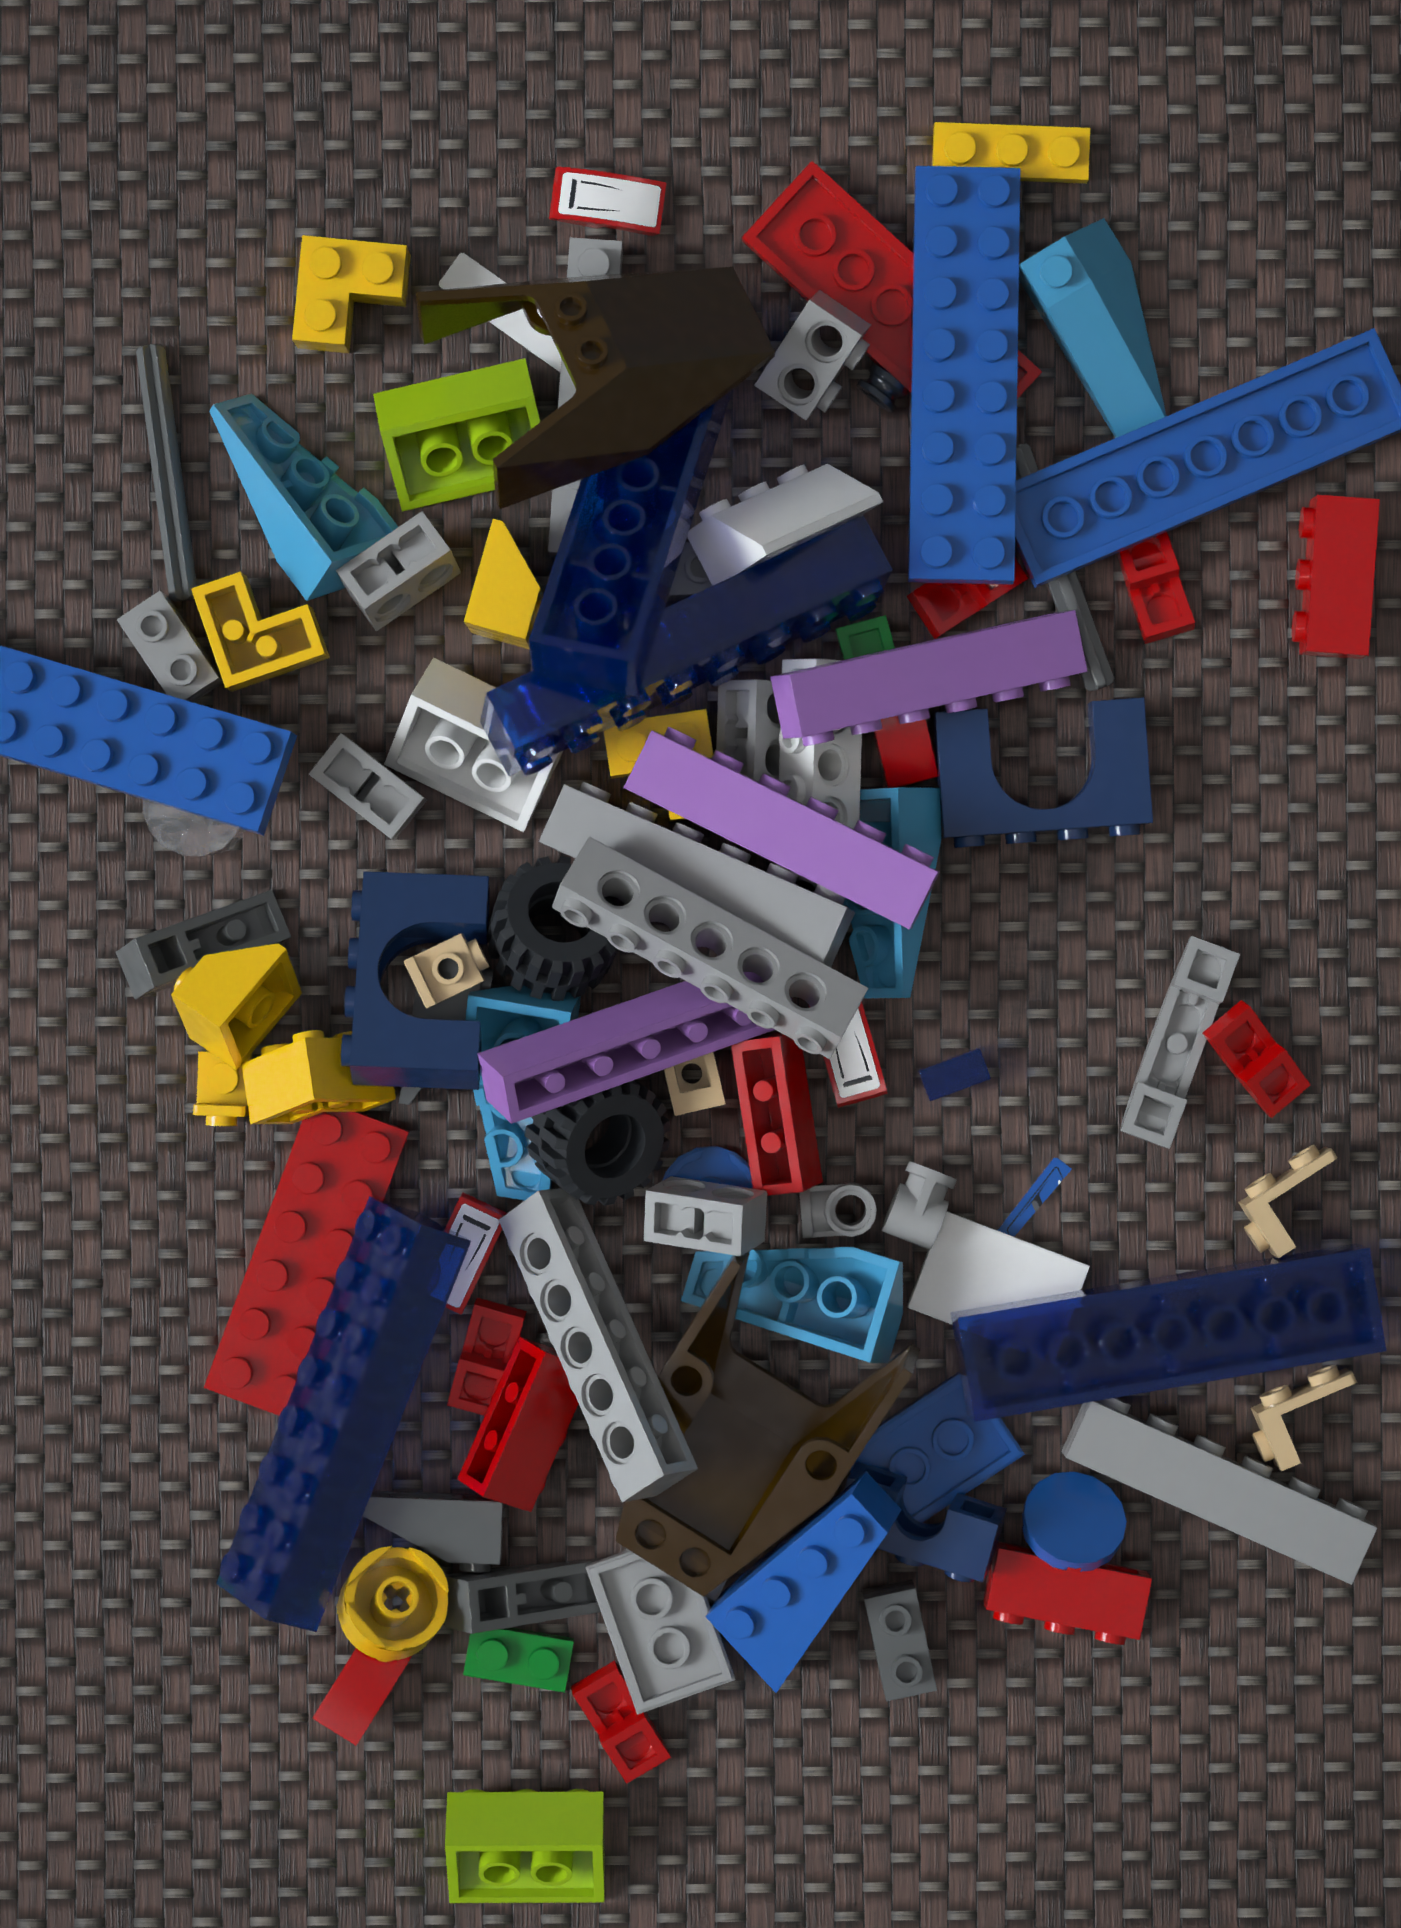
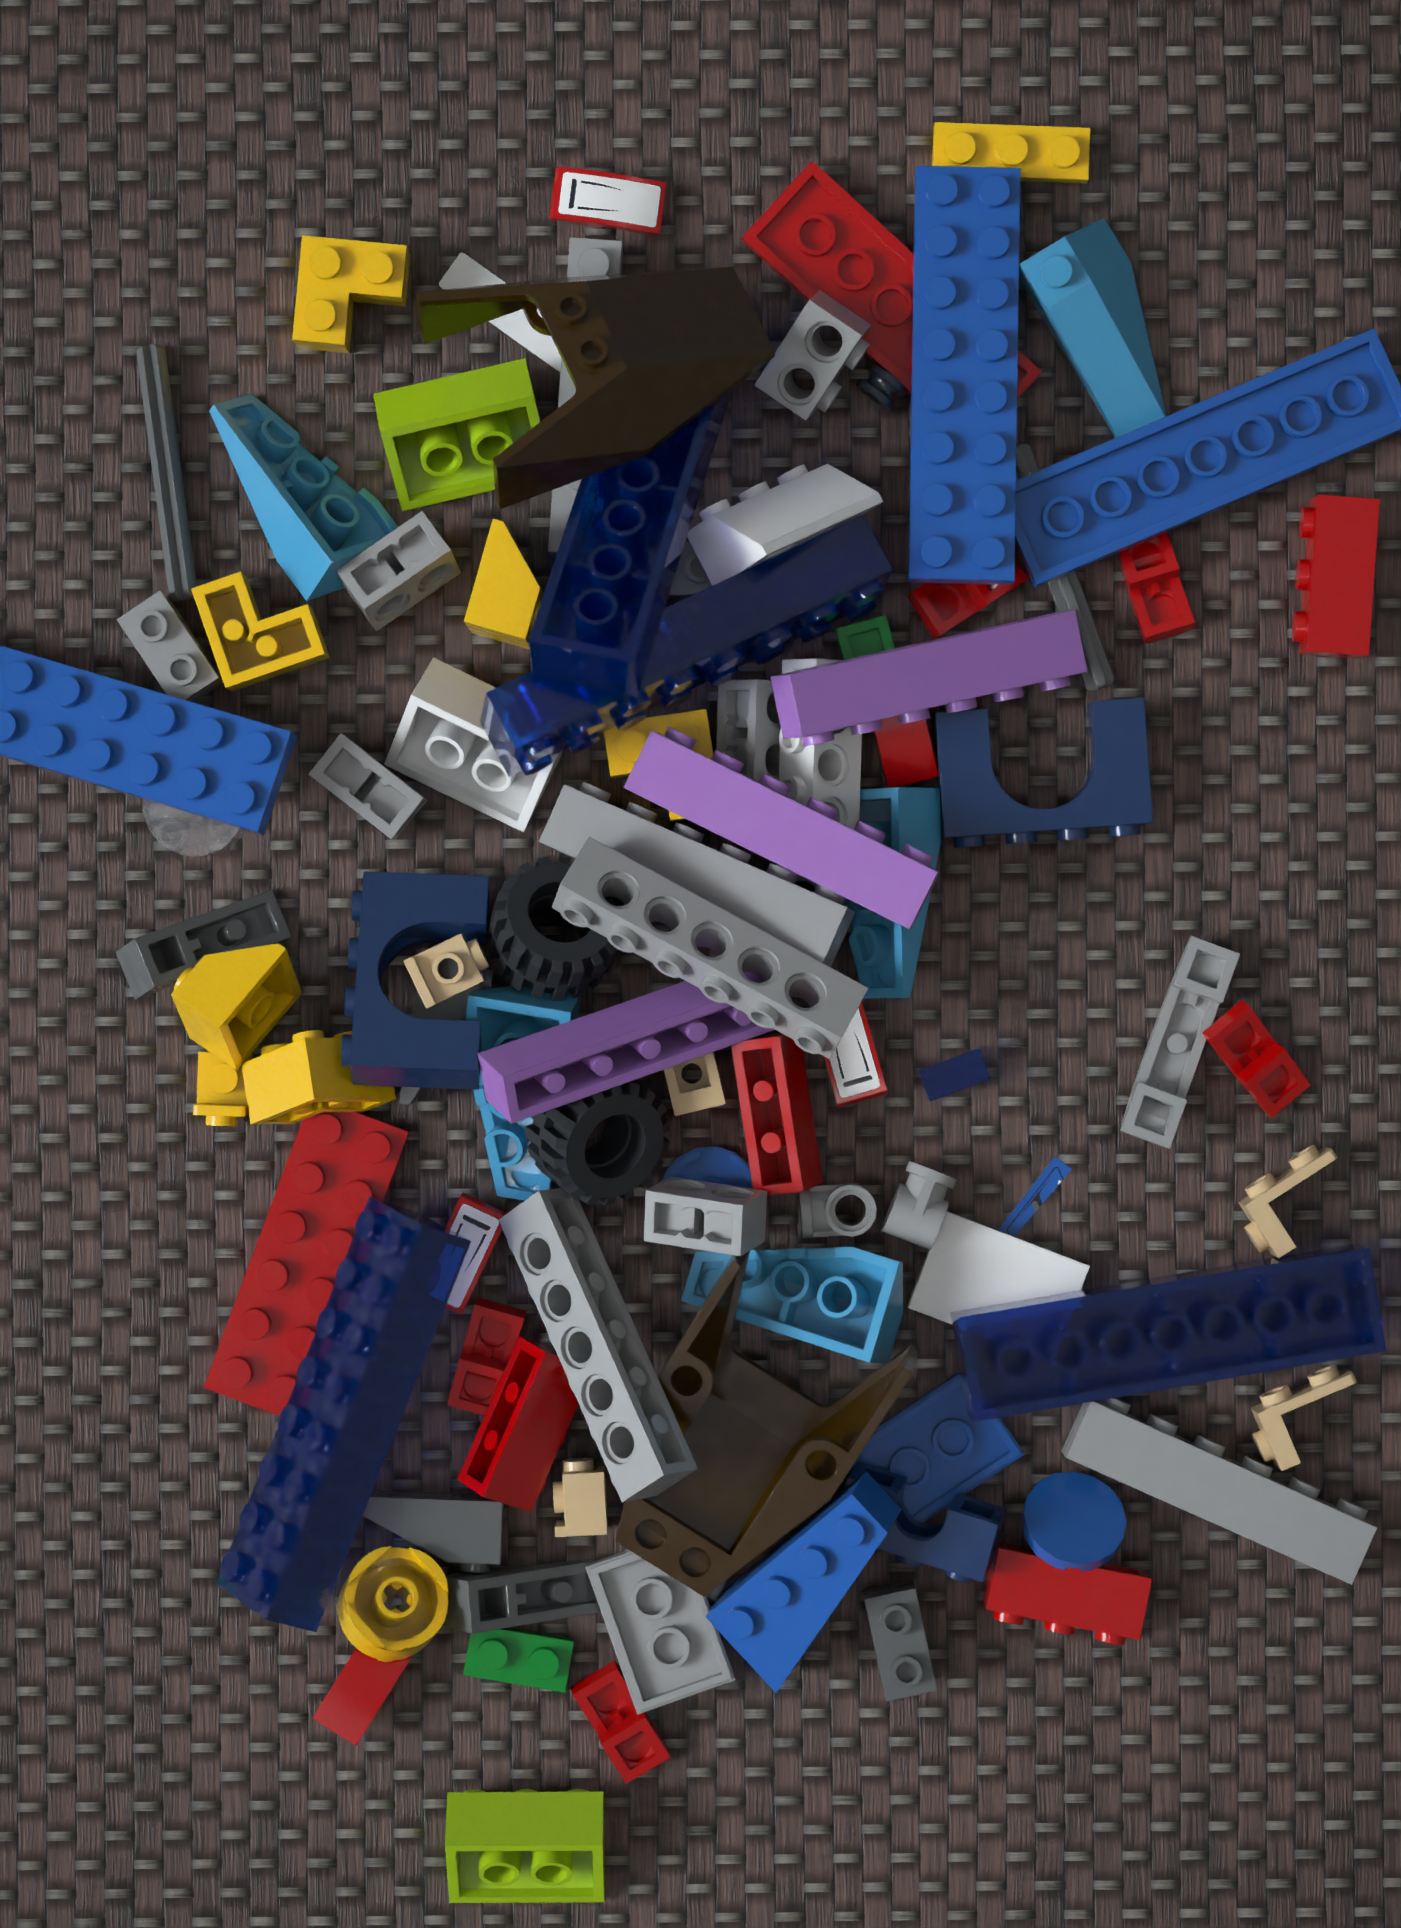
(581, 1499): none -> tan brick

